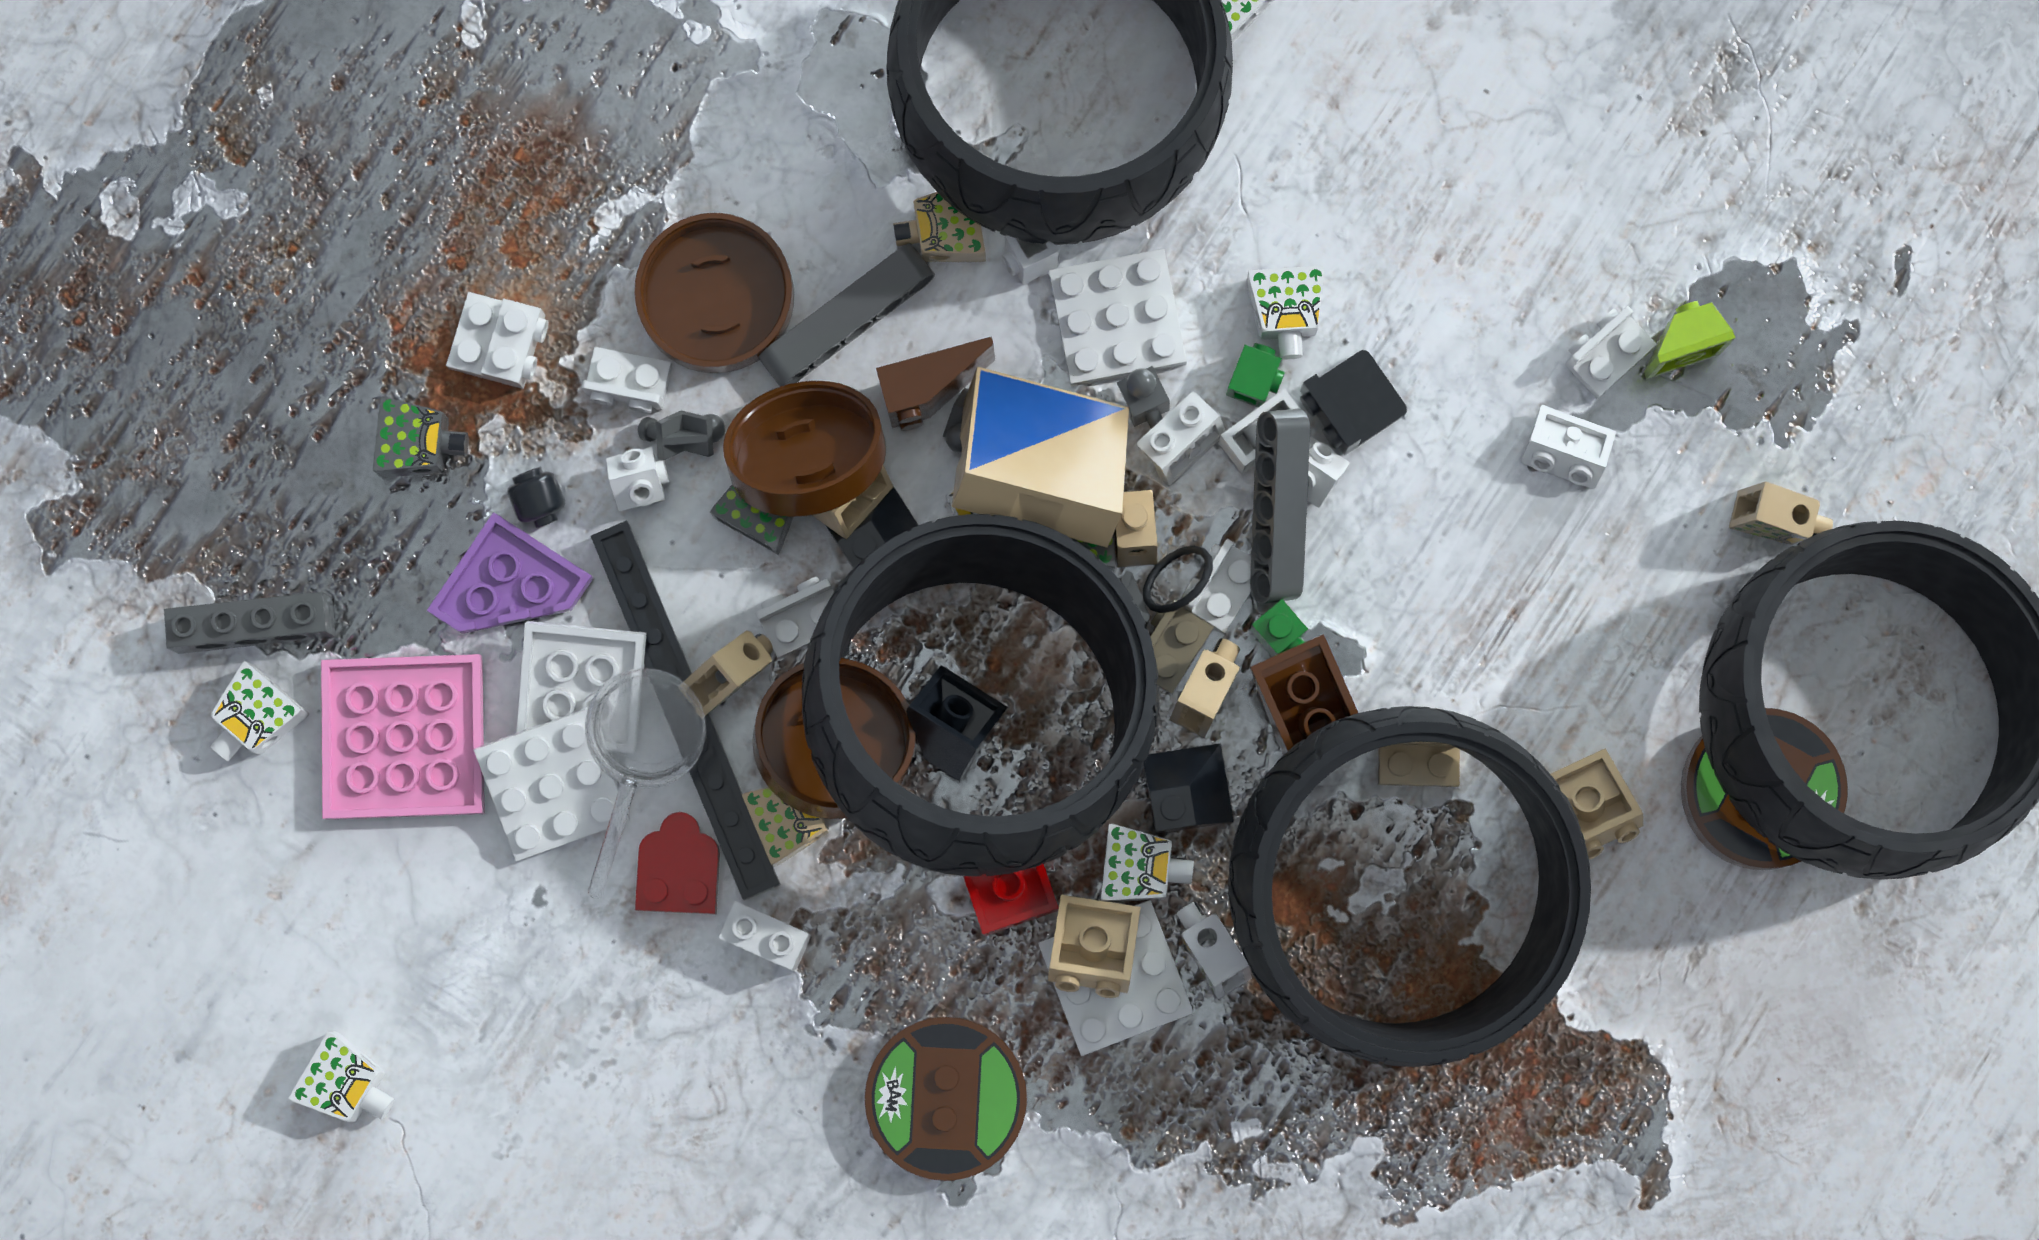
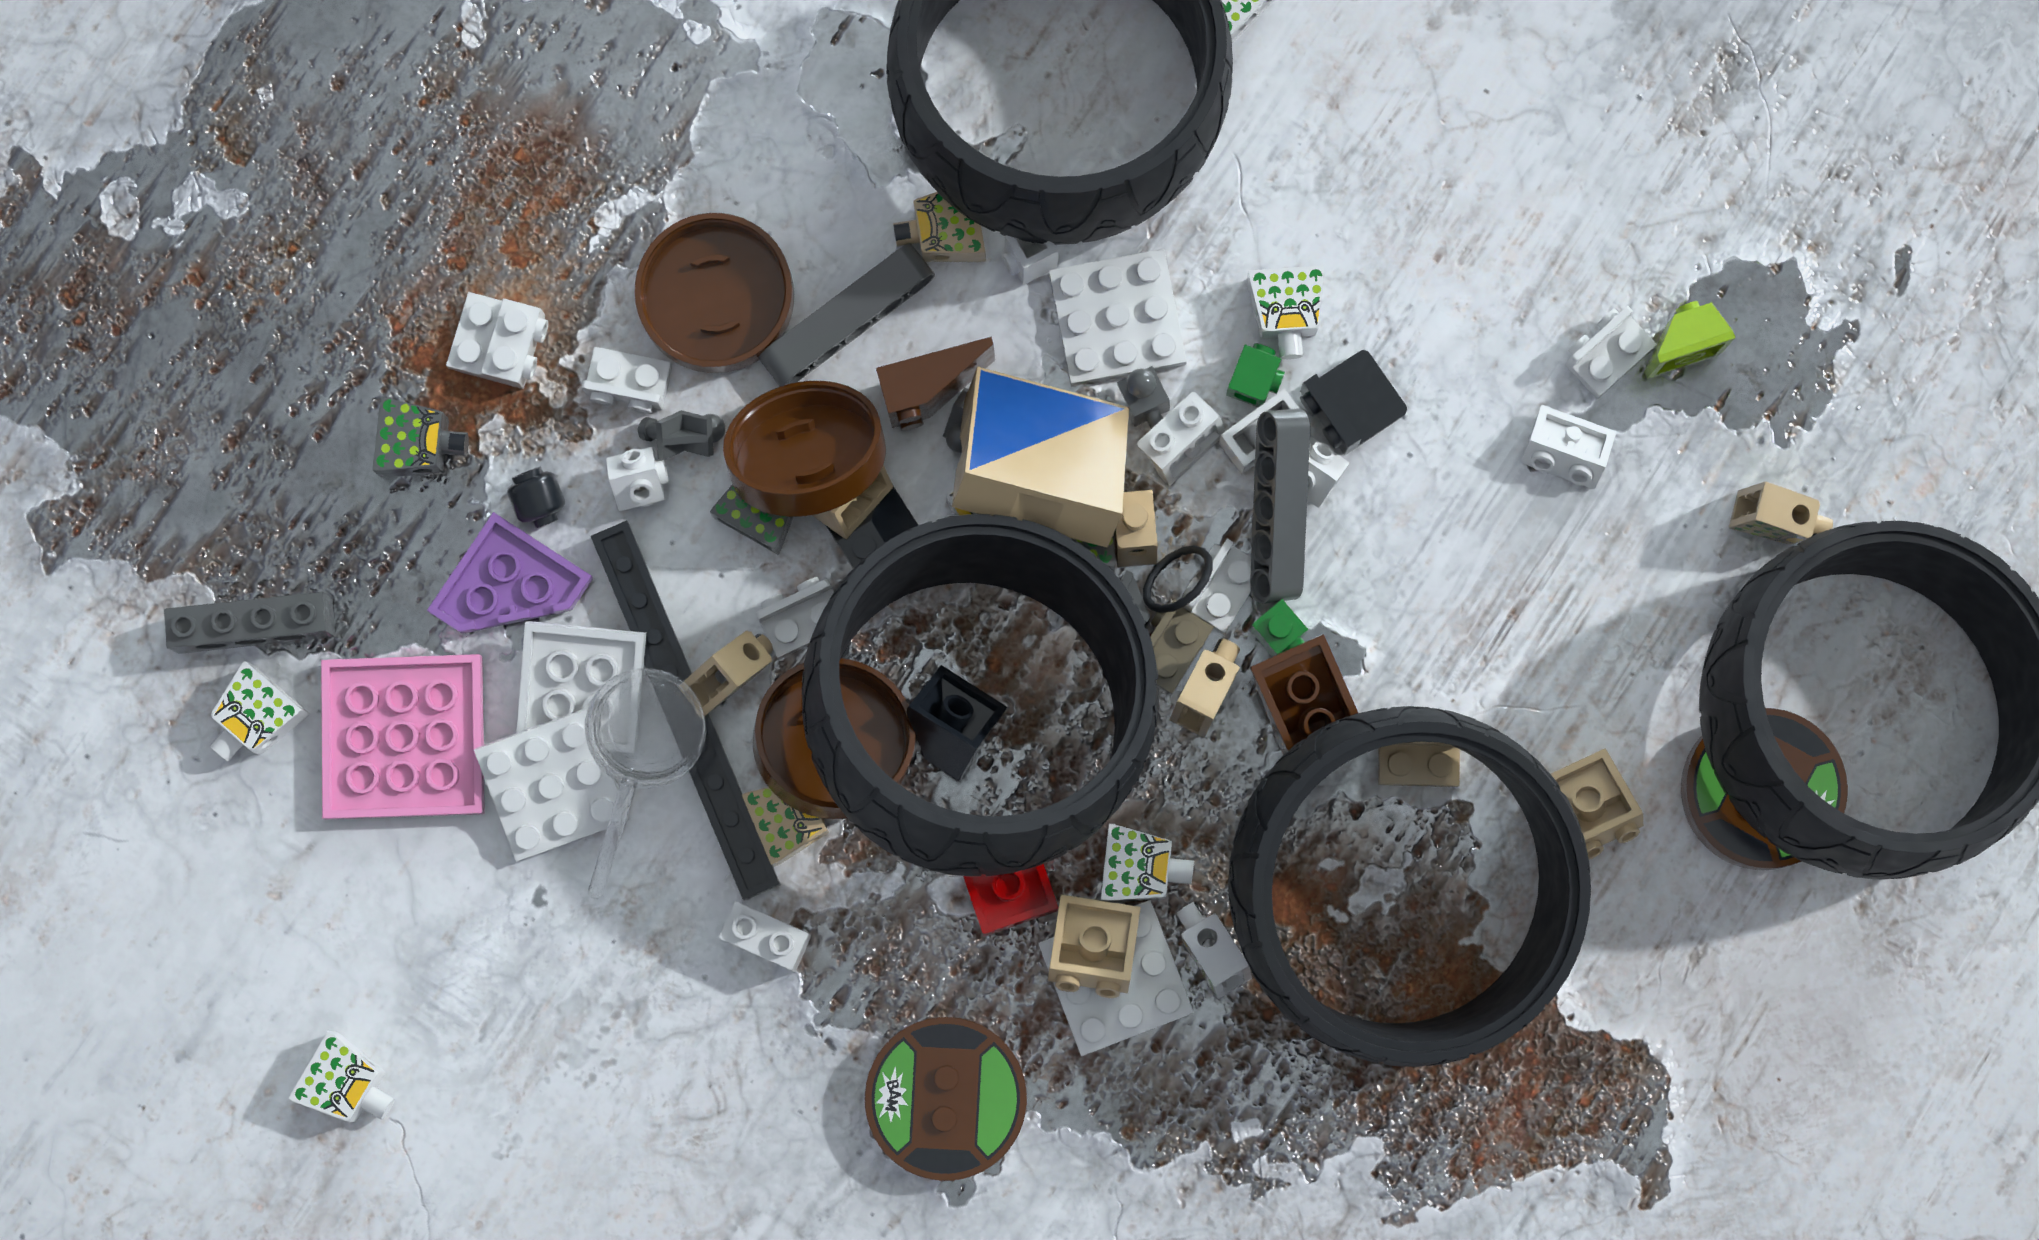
(678, 868): red plate -> none
(1188, 788): black slope -> none

